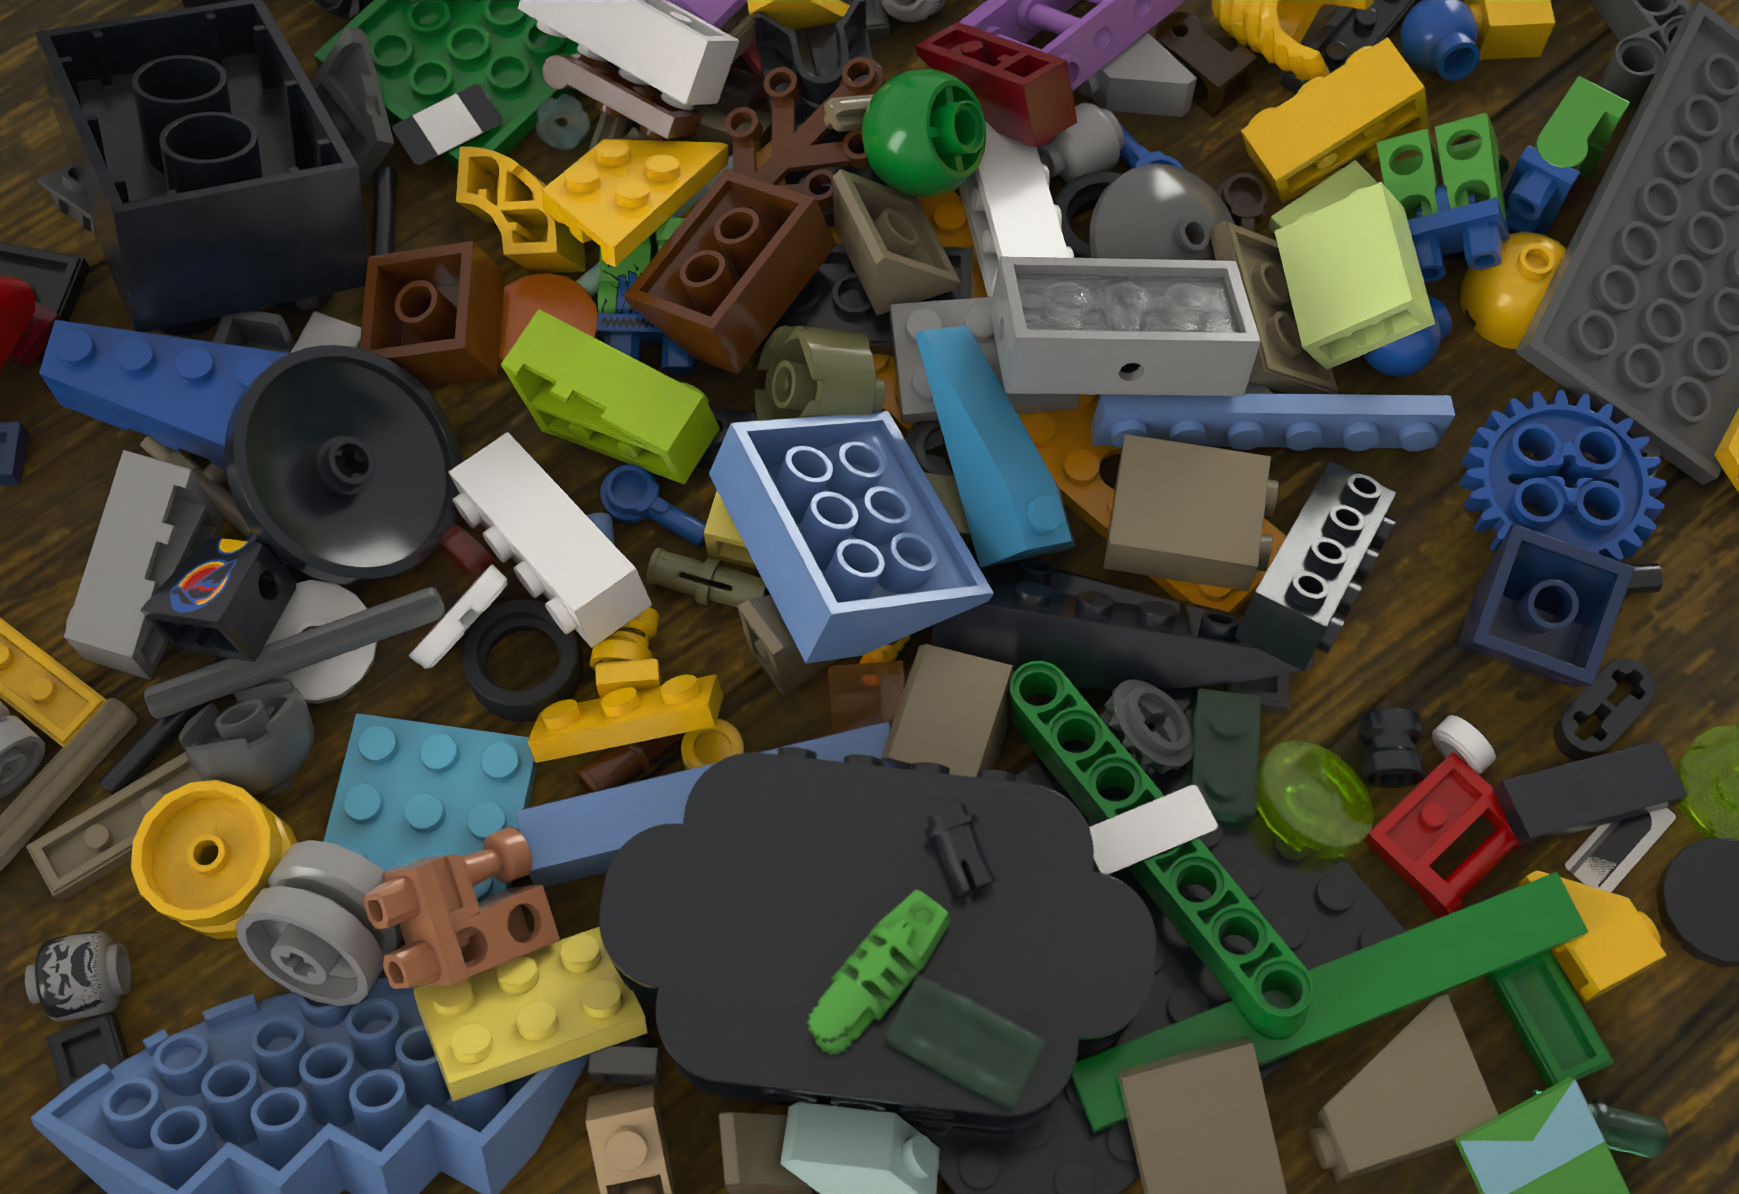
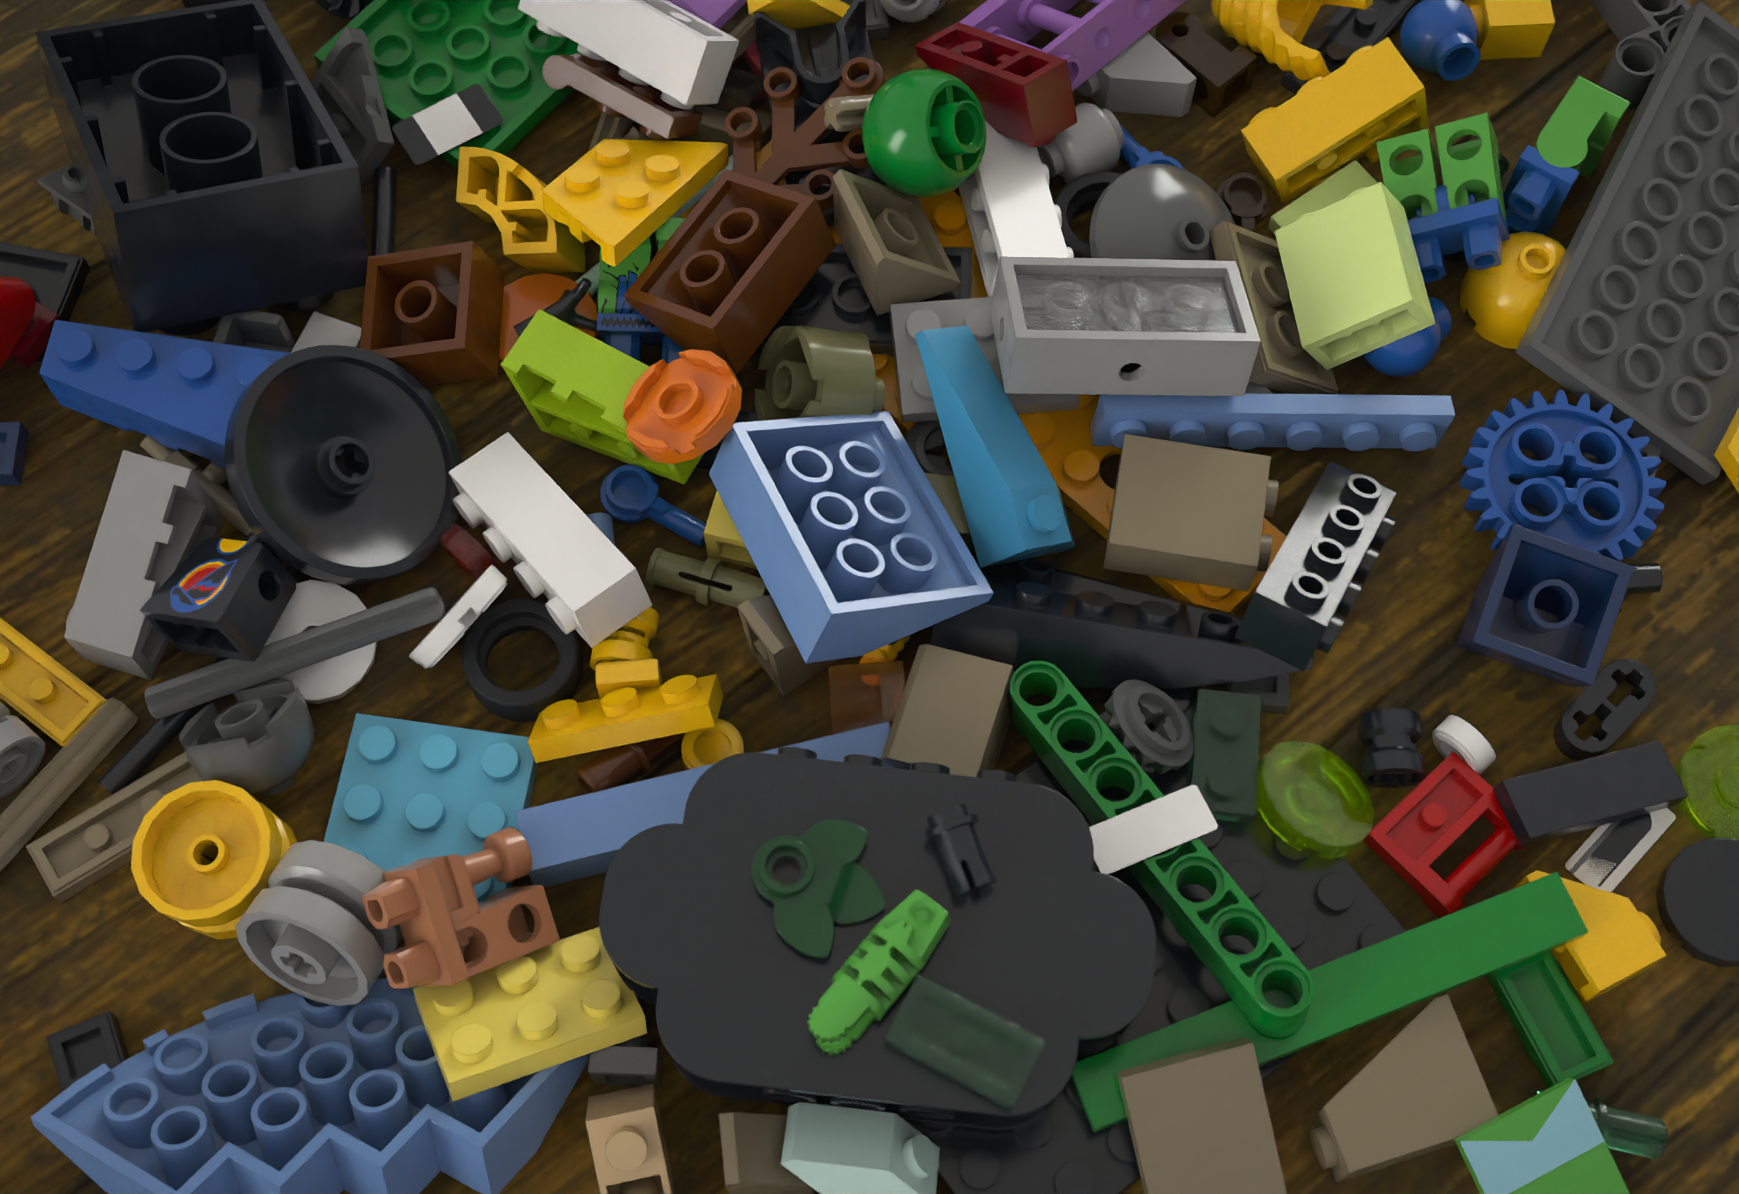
(79, 976): light grey head -> none
(562, 136): clear light blue plate -> none
(565, 309): none -> black bar
(682, 407): none -> orange tile
(828, 888): none -> dark green plate

